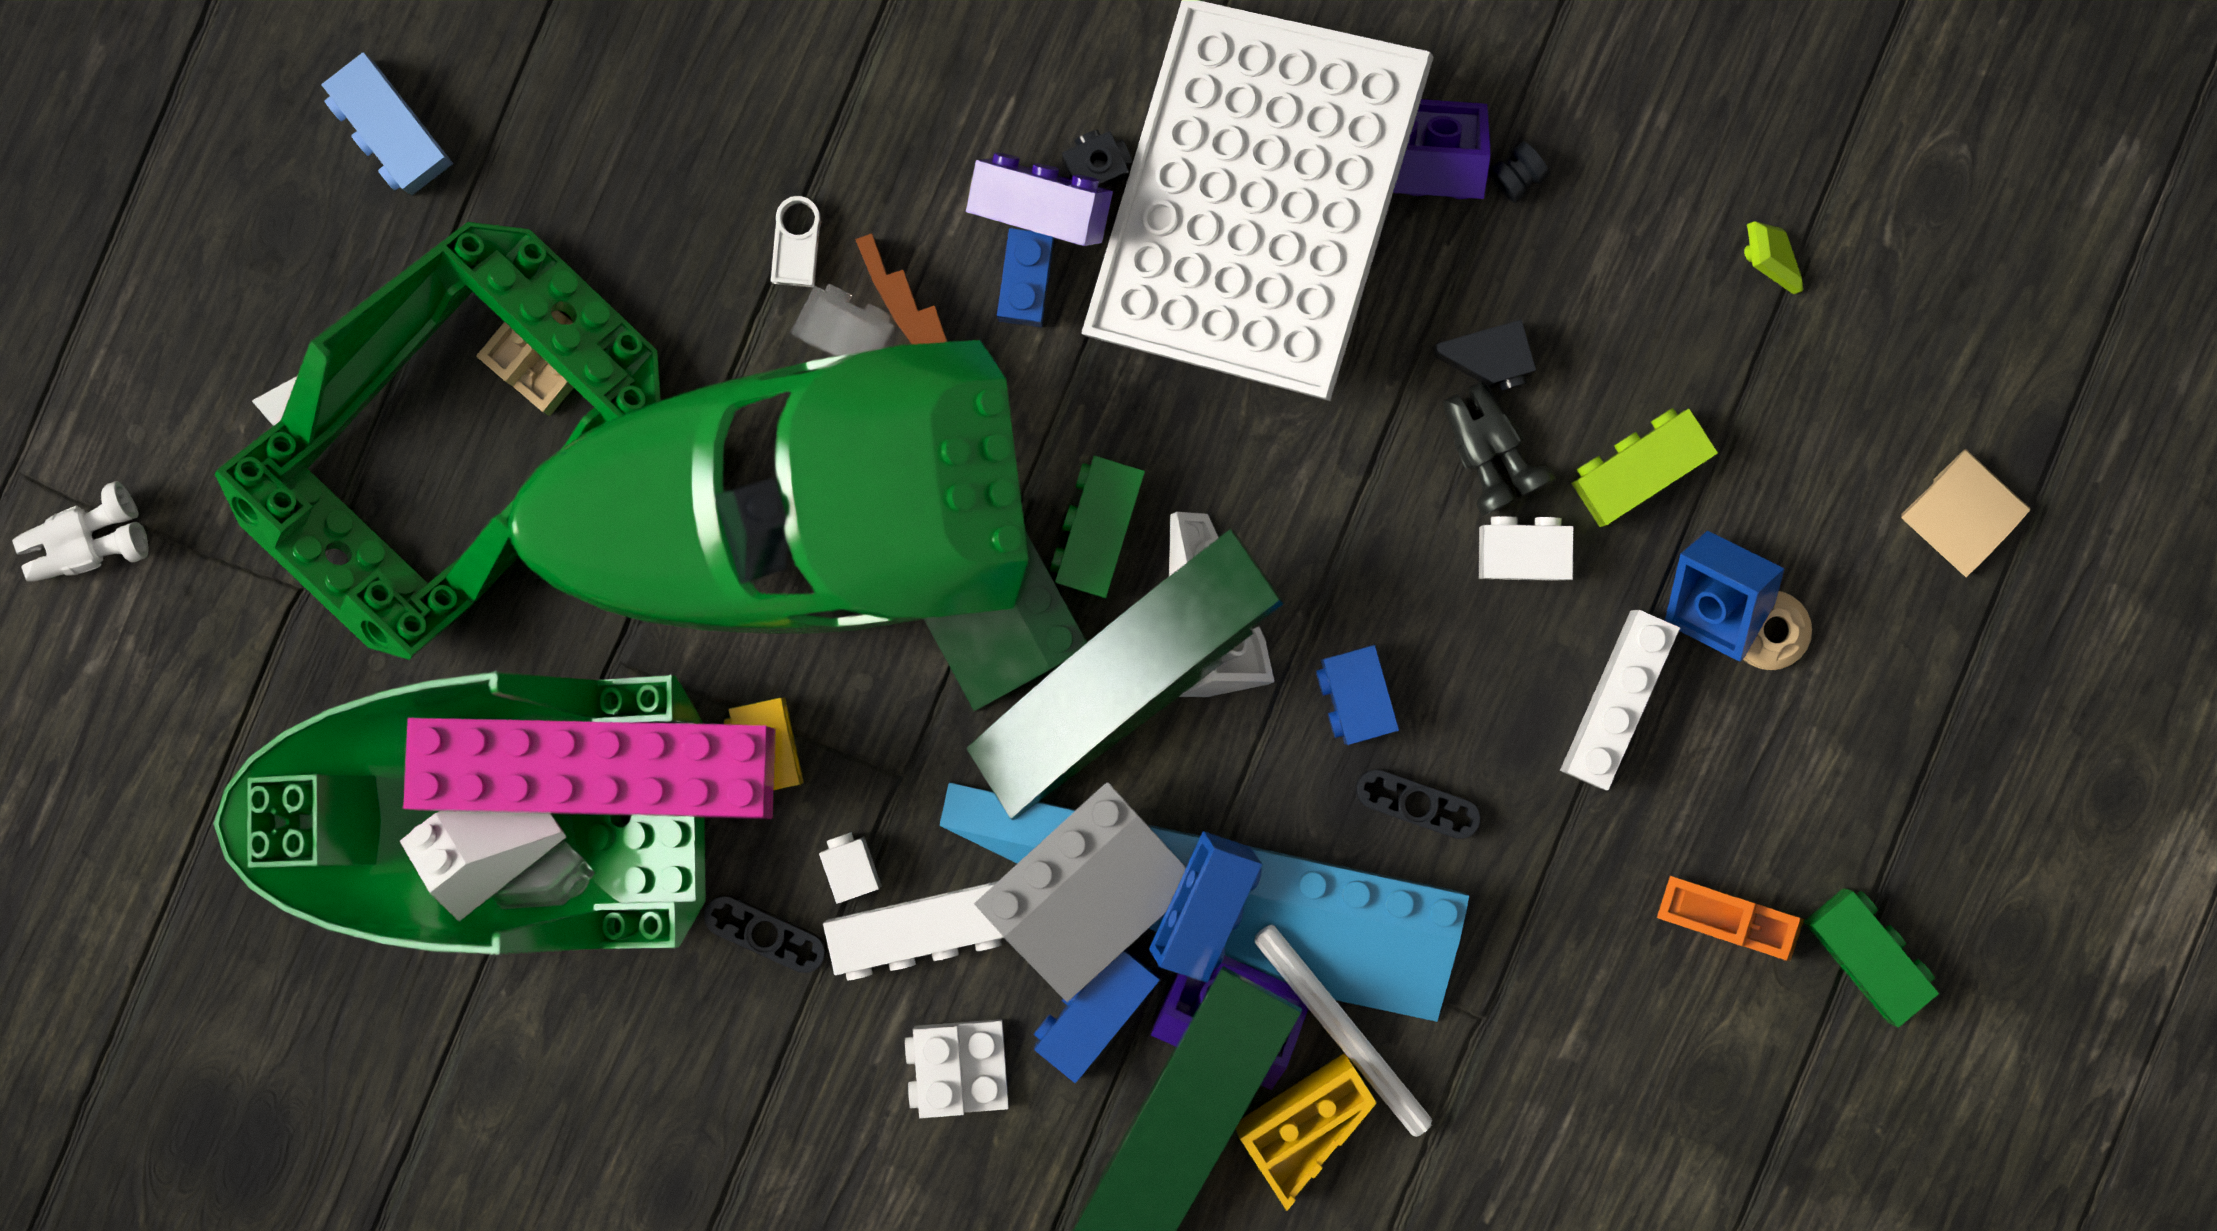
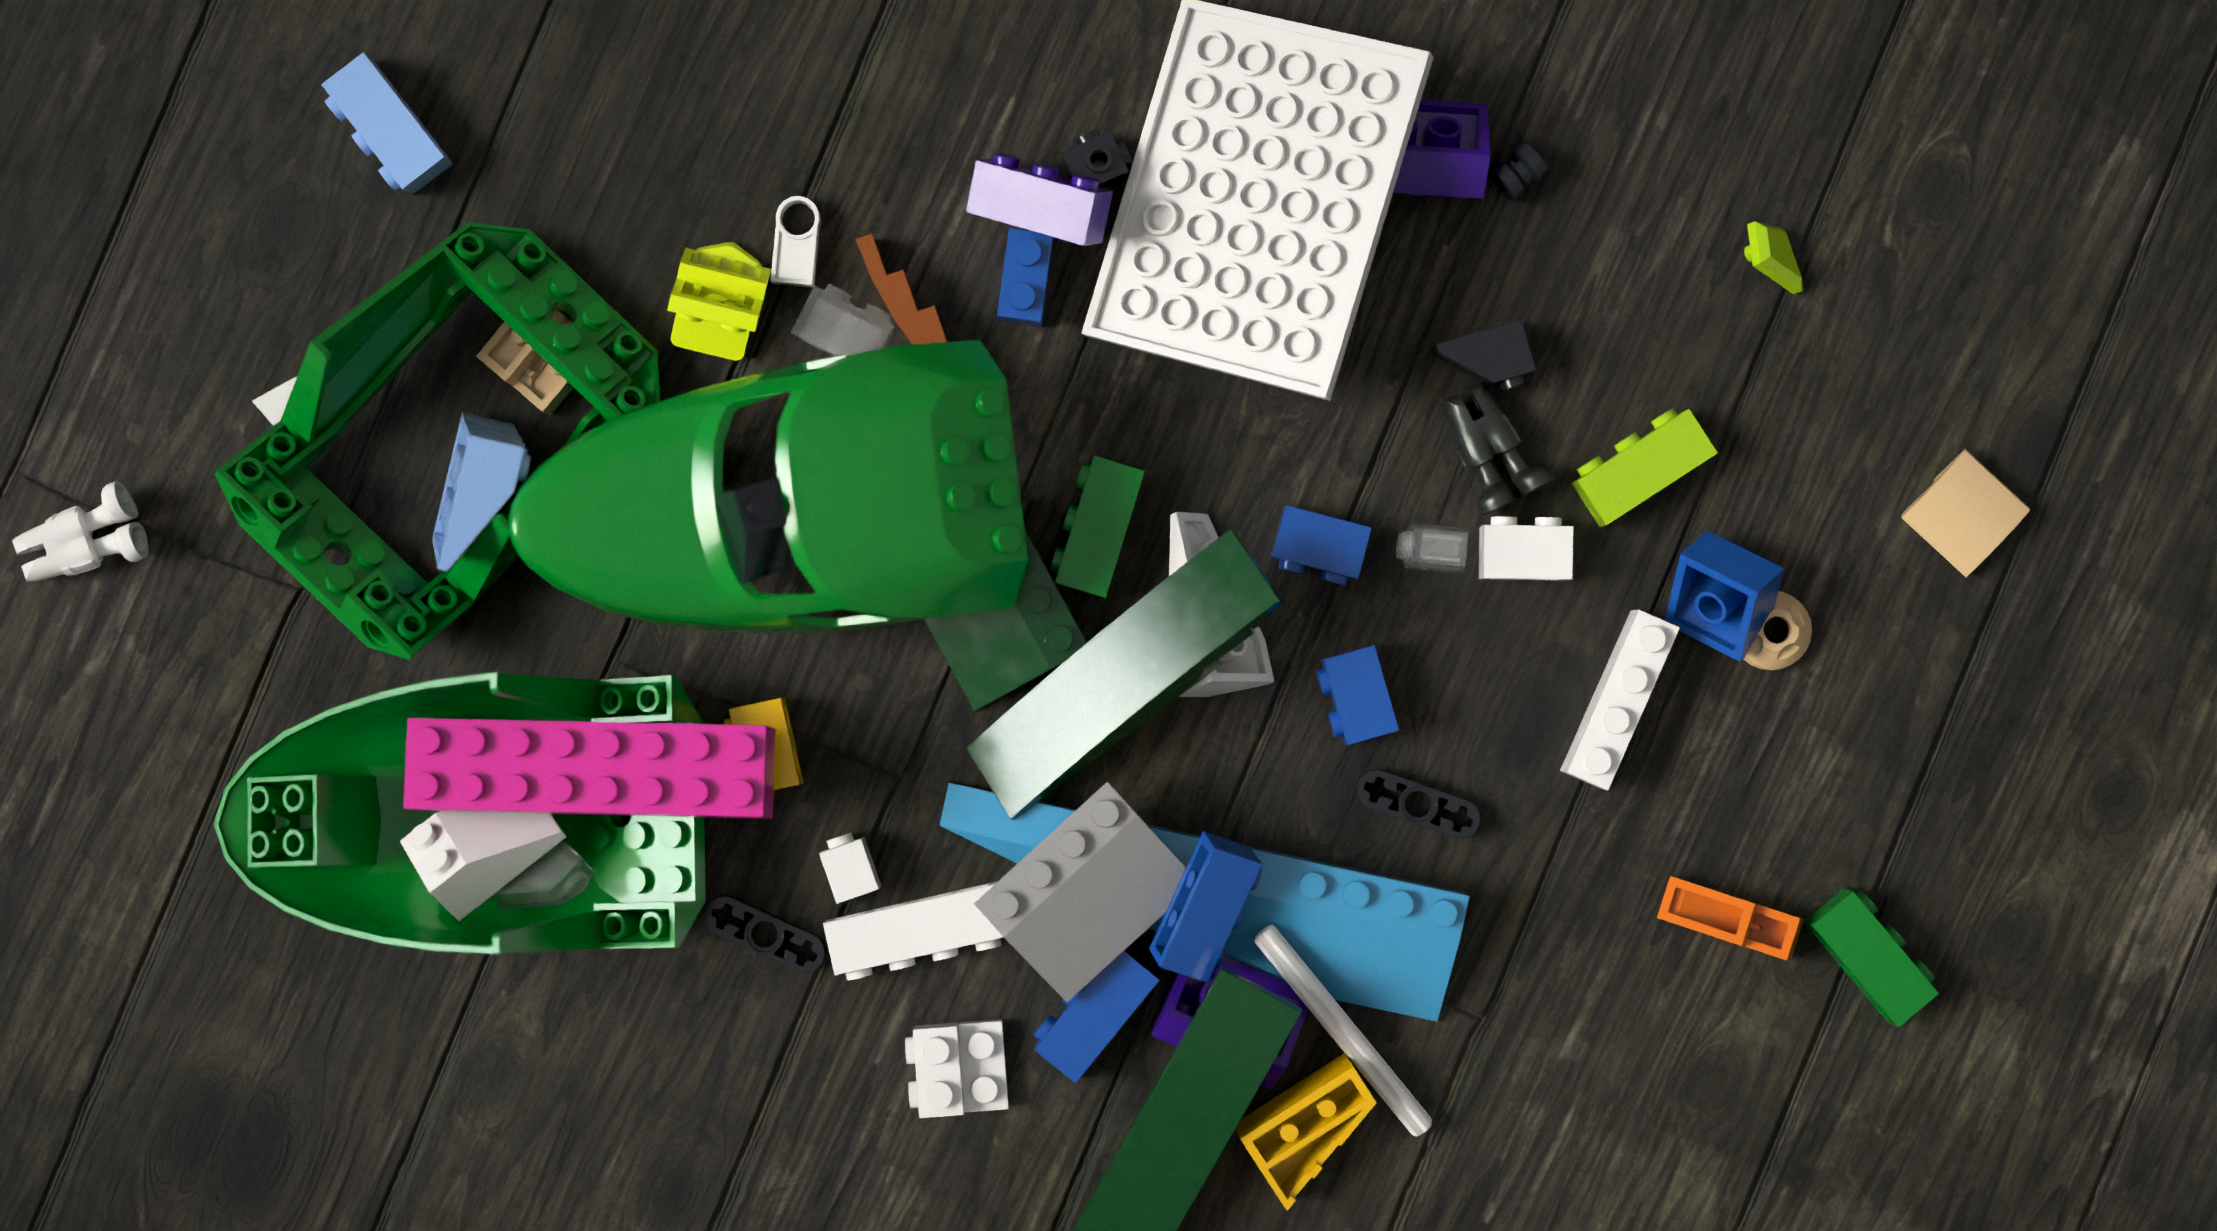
(479, 481): none -> light blue slope
(717, 300): none -> neon yellow piece
(1320, 544): none -> blue brick
(1433, 547): none -> clear brick

